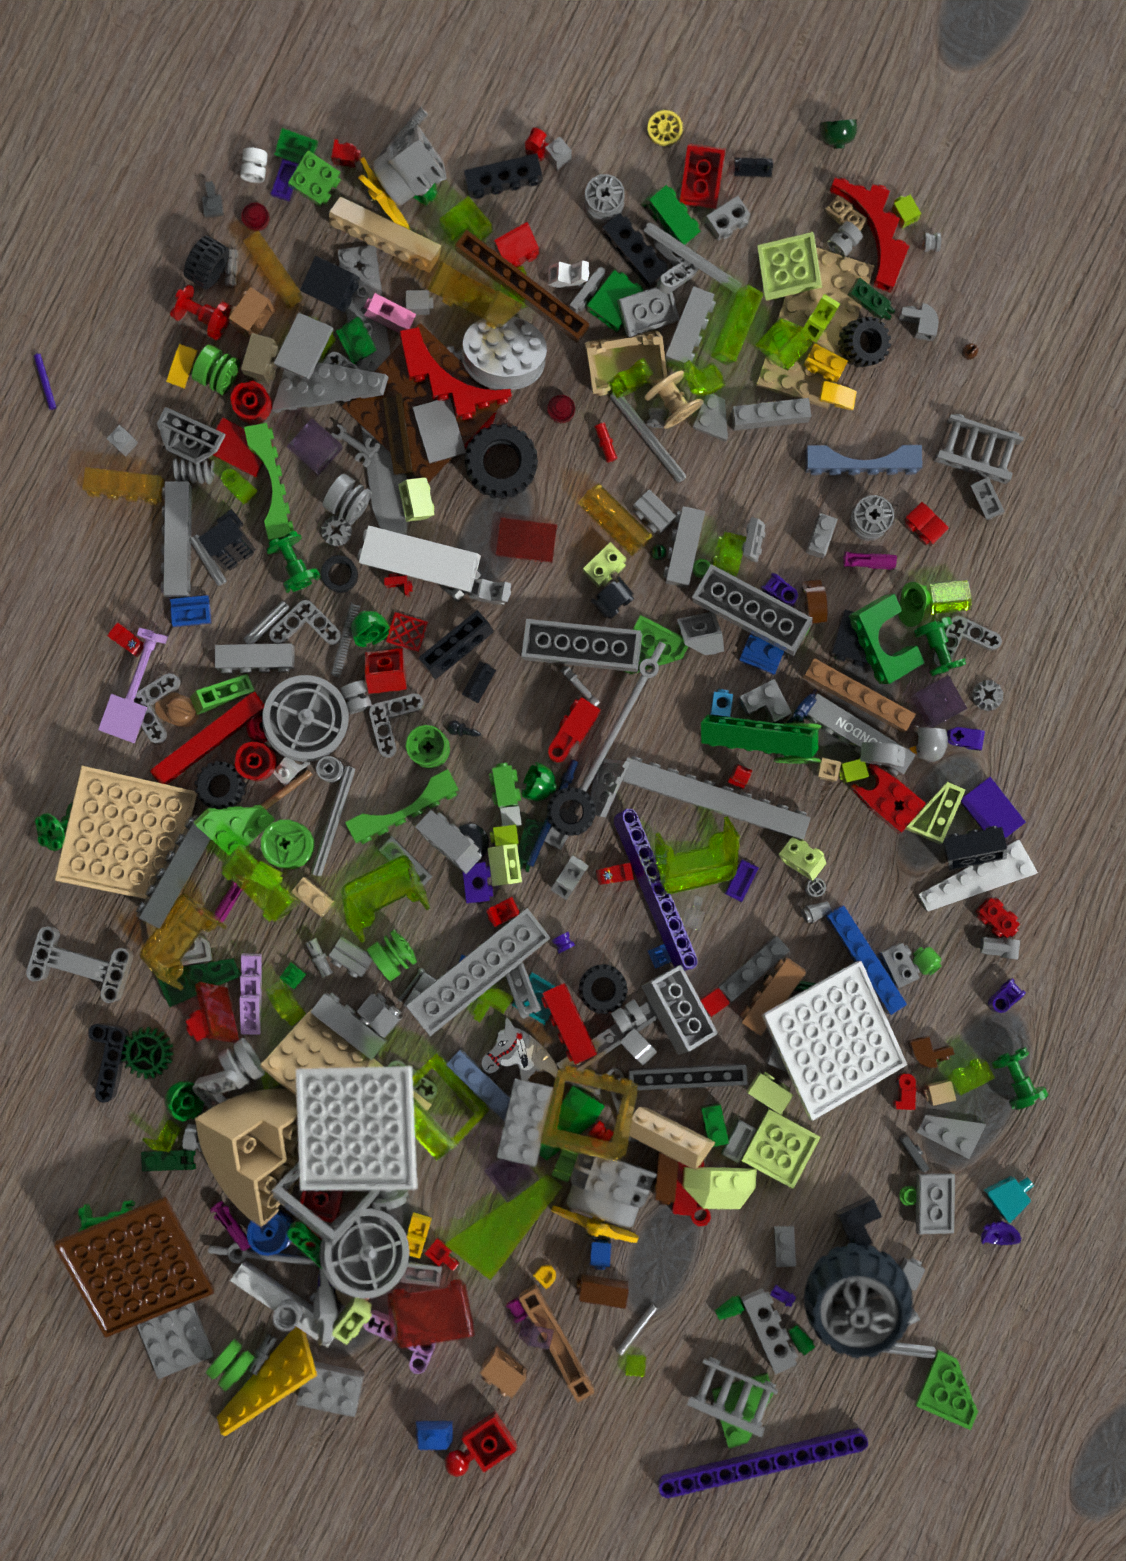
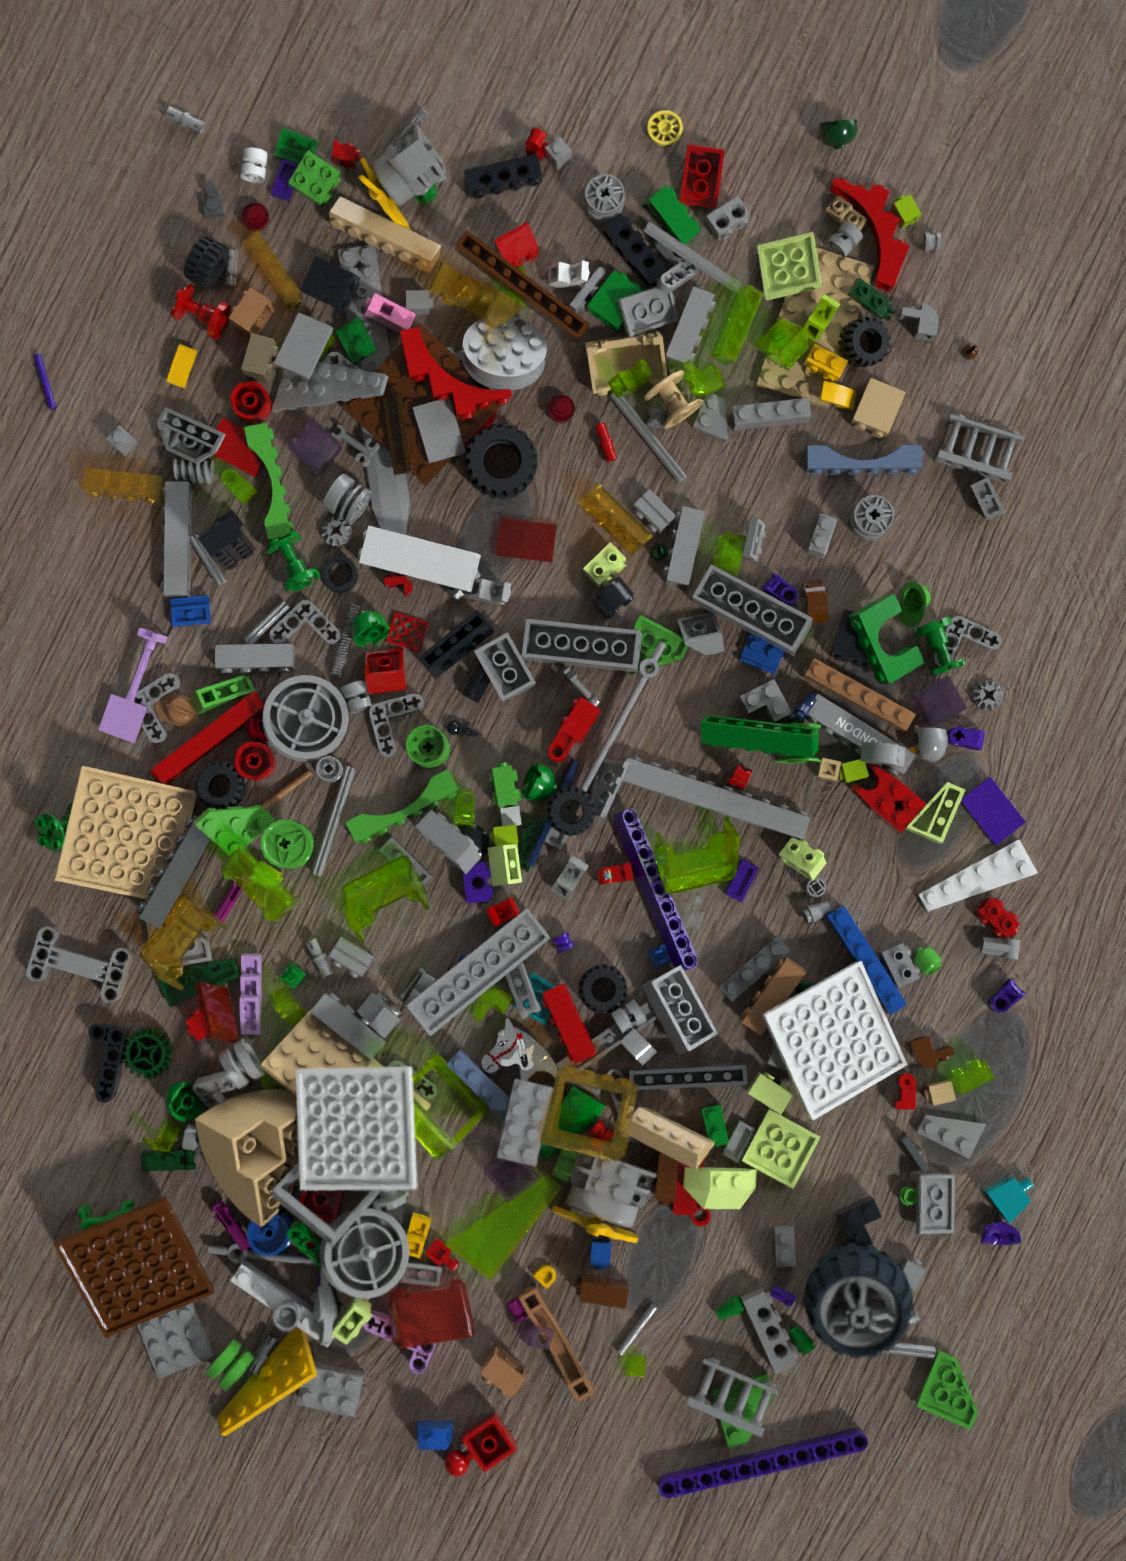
(126, 639): red leg -> none
(185, 119): none -> light grey pin
(215, 369): bright green wheel -> none
(288, 769): white bracket -> none
(313, 896): tan brick -> none
(392, 955): bright green wheel -> none
(416, 499): yellowish green brick -> none
(465, 810): none -> clear neon green piece
(466, 217): clear neon green brick -> none
(505, 667): none -> light grey slope
(700, 567): bright green plate -> none
(714, 1001): red brick -> none
(715, 710): dark azure brick -> none
(753, 167): black hinge -> none
(872, 560): magenta piece -> none
(877, 408): none -> tan brick
(925, 524): red brick -> none
(950, 597): clear neon green brick -> none
(975, 847): black brick -> none
(1022, 1085): green piece -> none

